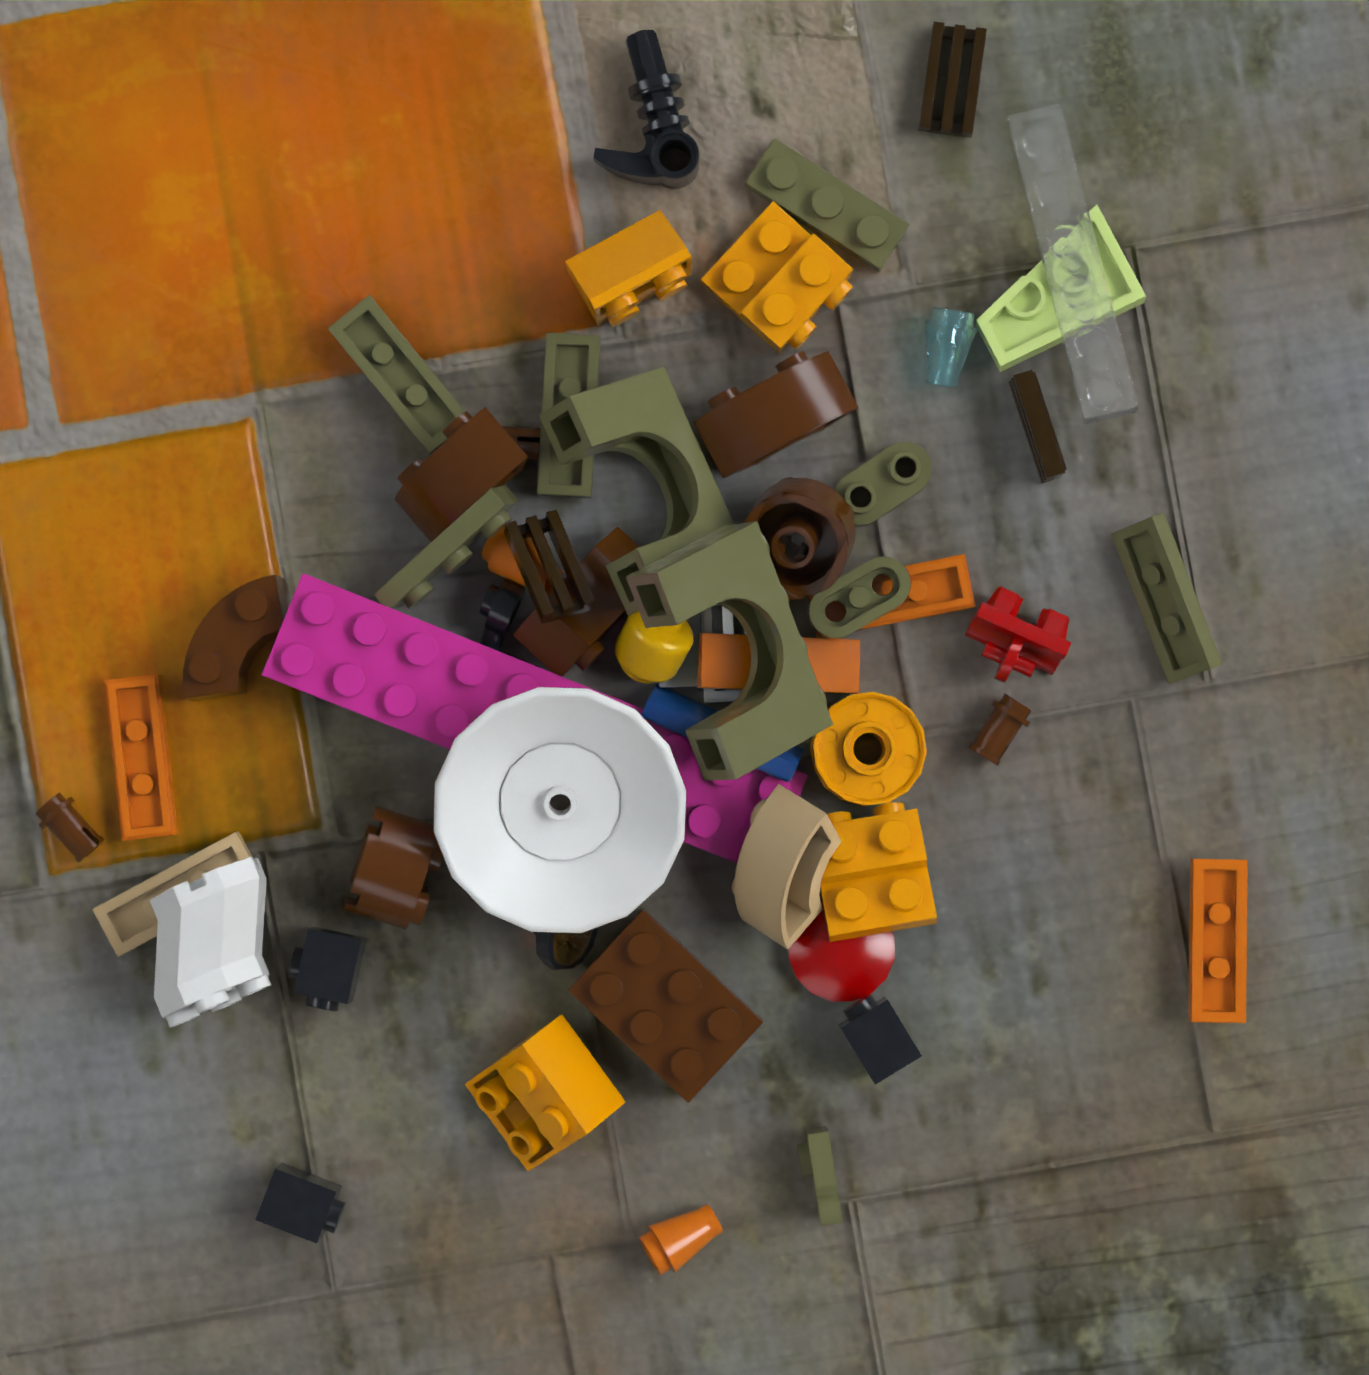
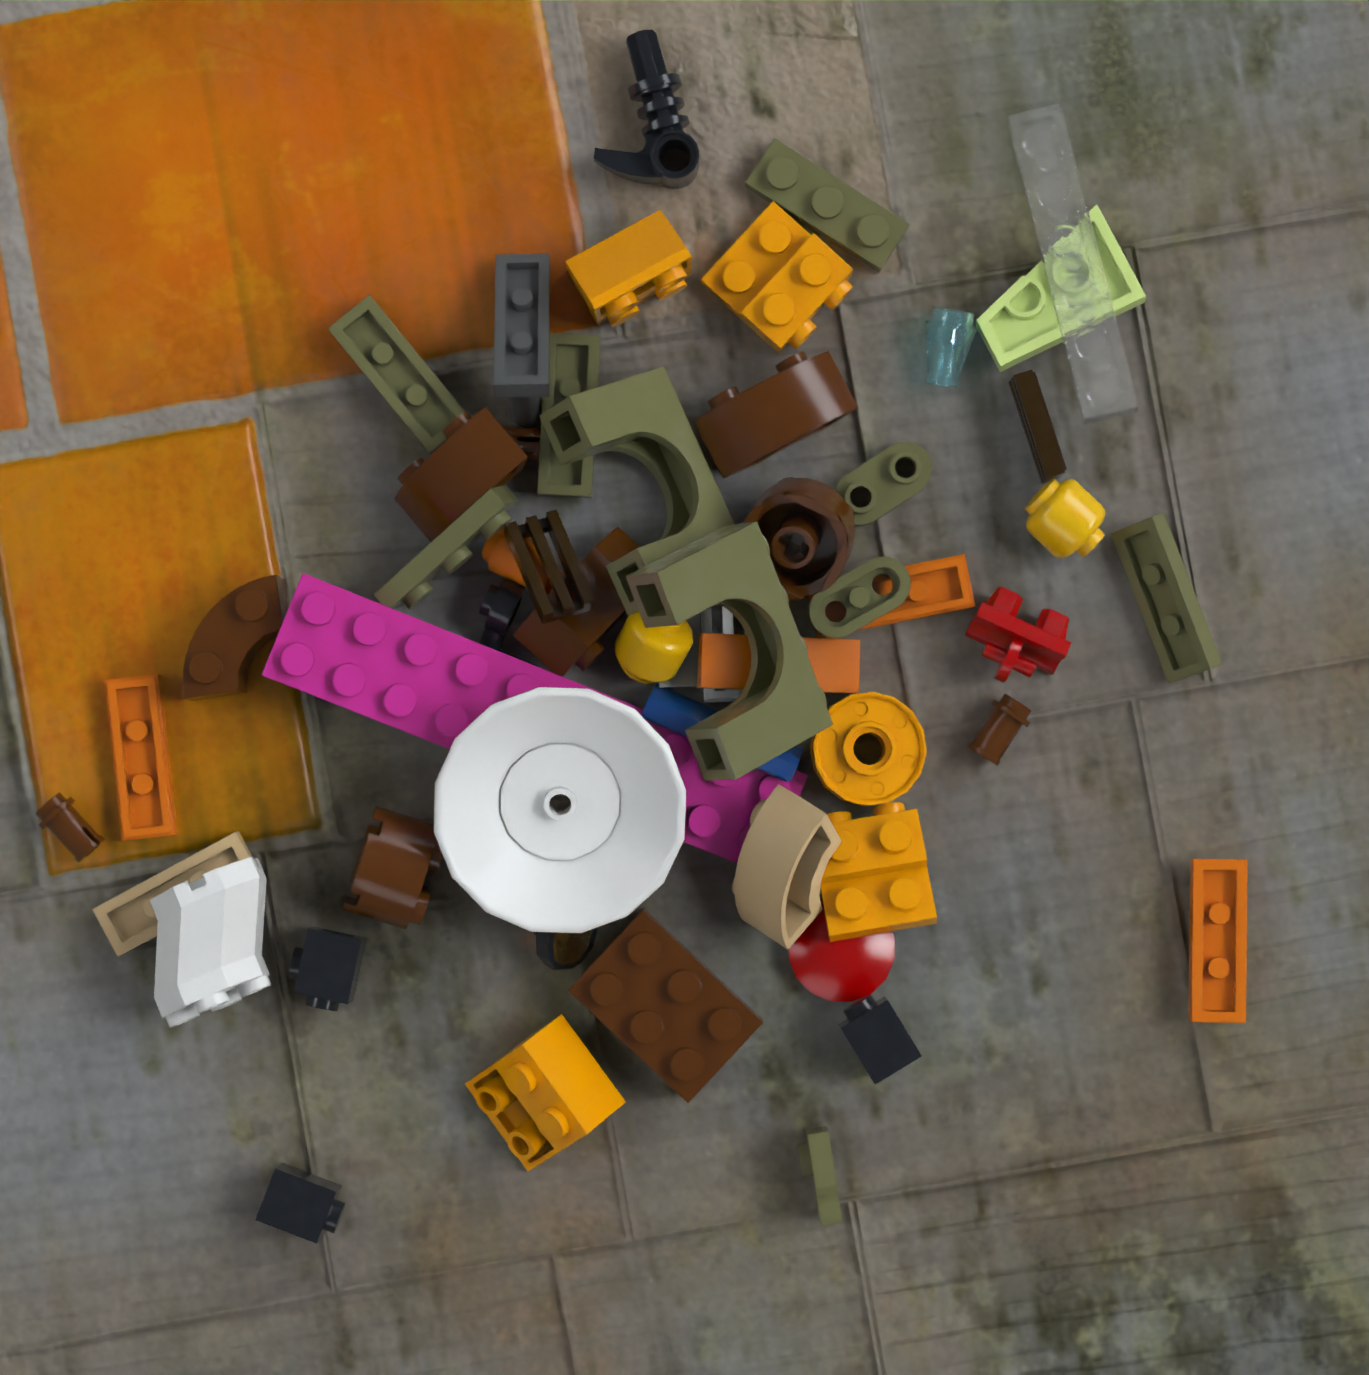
(522, 334): none -> dark grey piece
(679, 1238): orange cone -> none
(958, 35): dark brown tile -> none
(1065, 518): none -> yellow head

